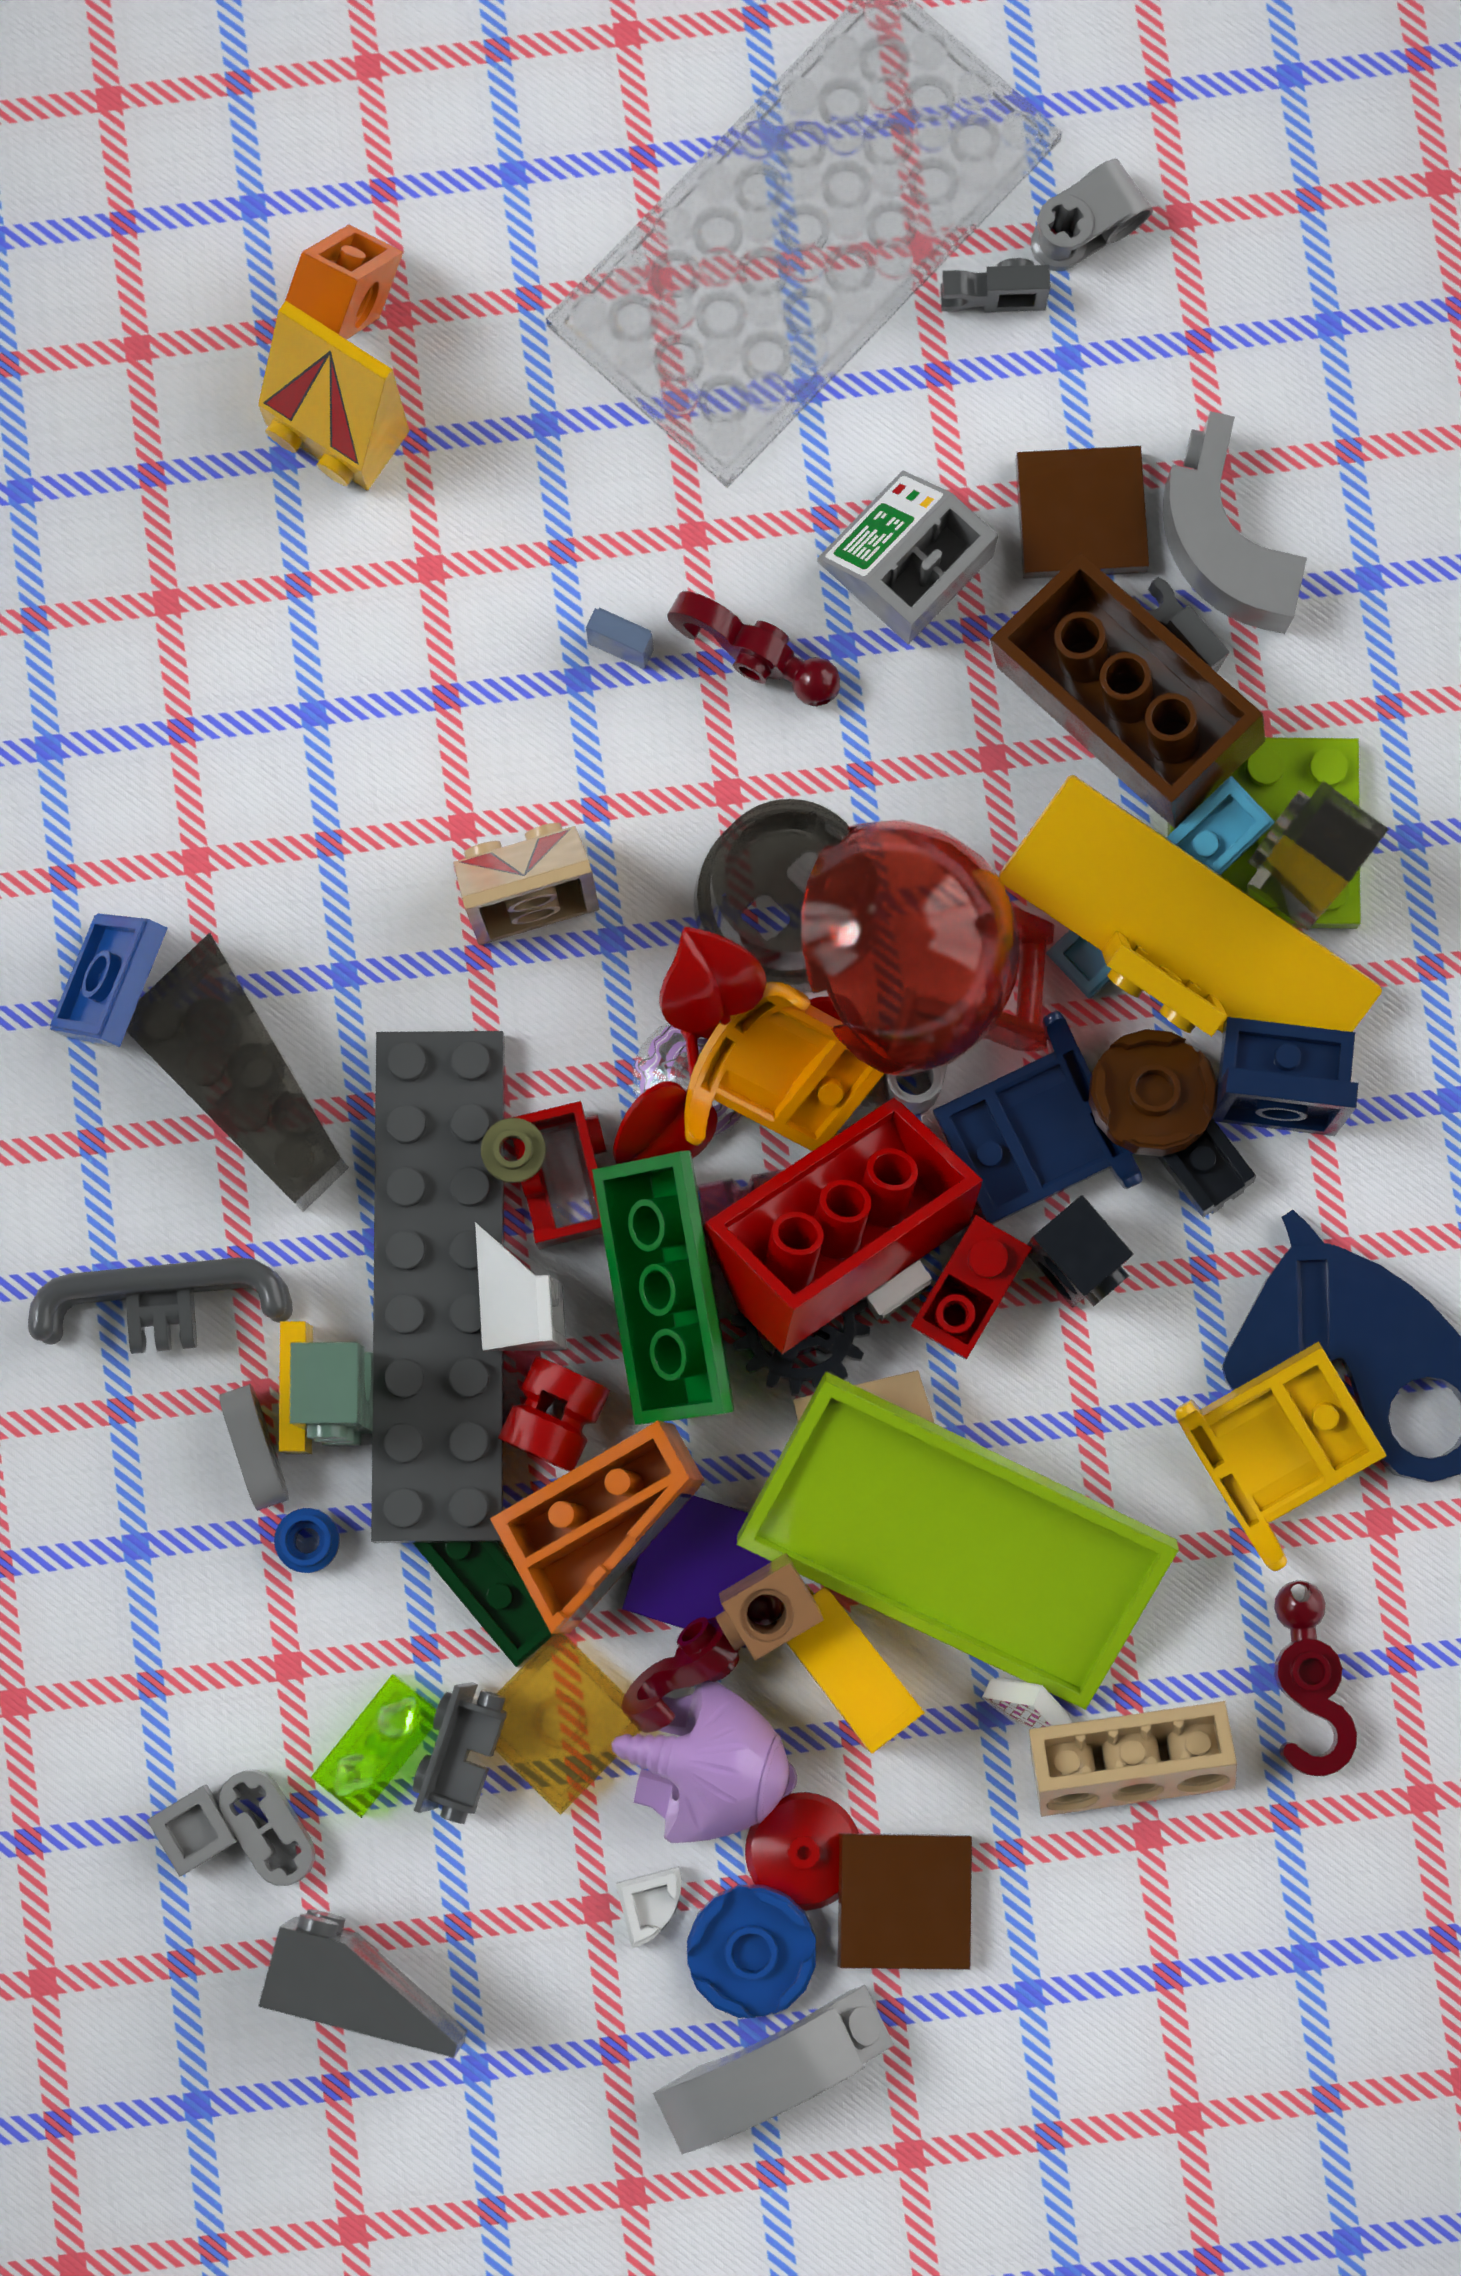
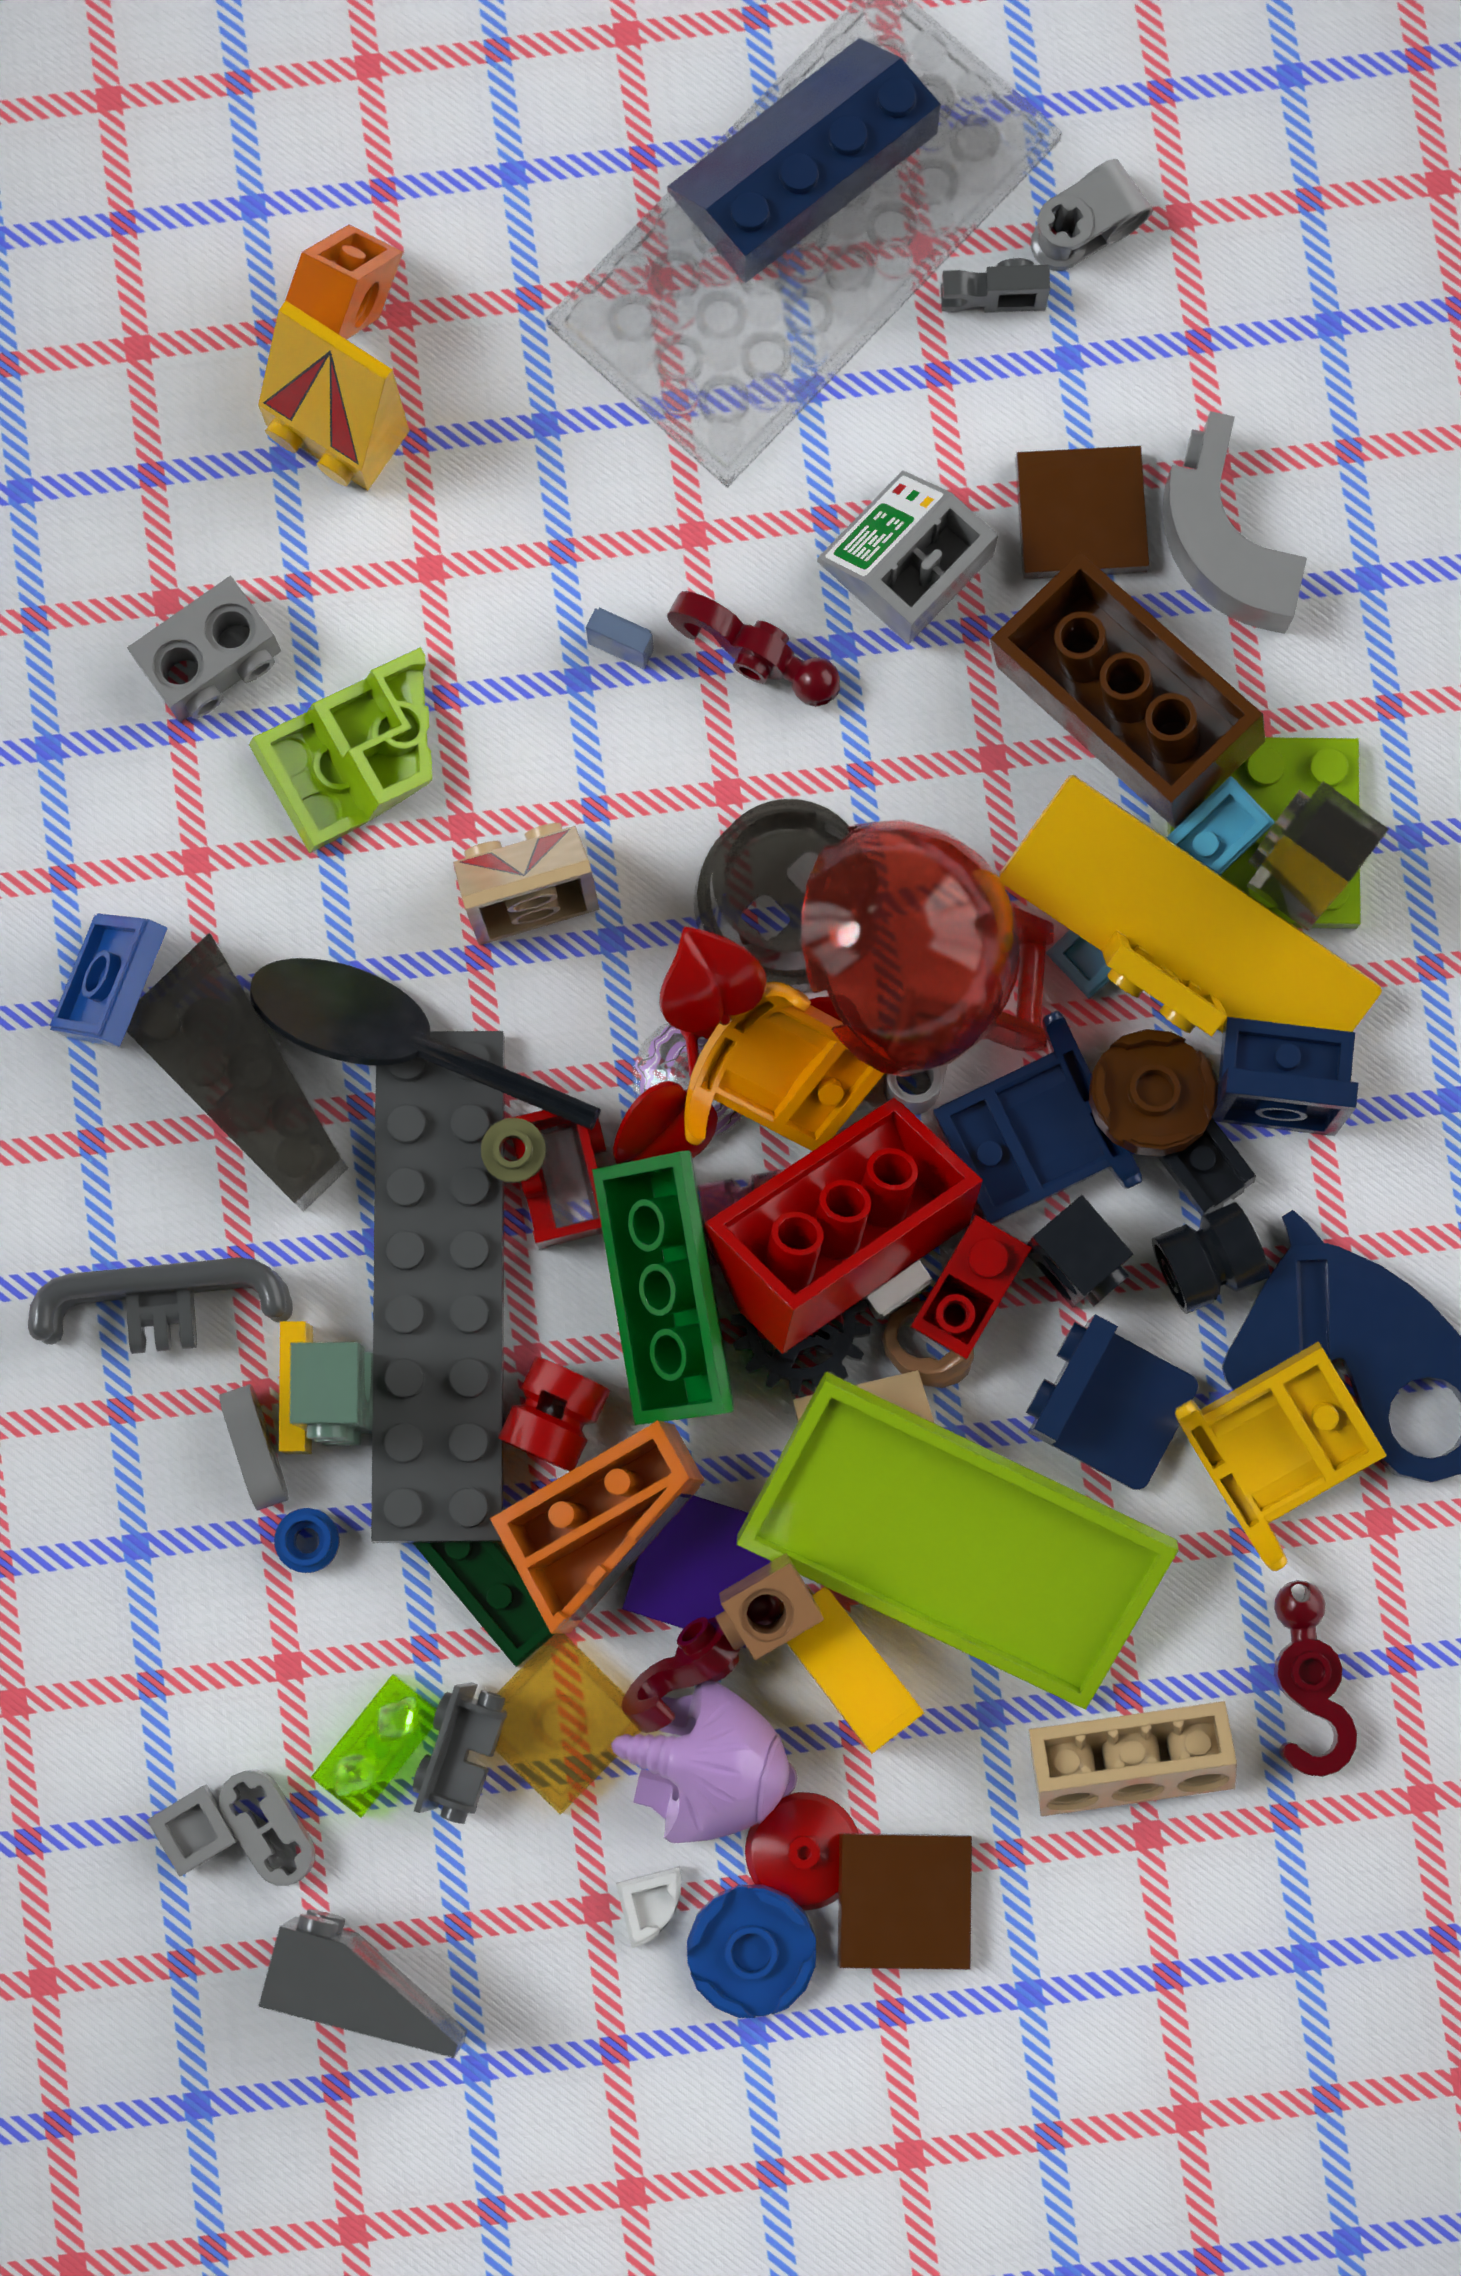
(195, 637): none -> light grey brick
(351, 752): none -> lime slope
(373, 1022): none -> black piece
(516, 1304): white slope -> none
(774, 2073): light grey arch -> none
(807, 156): none -> dark blue slope
(933, 1372): none -> medium nougat piece
(1025, 1703): white tile -> none
(1111, 1403): none -> dark blue bracket
(1186, 625): dark grey plate -> none
(1215, 1255): none -> black wheel

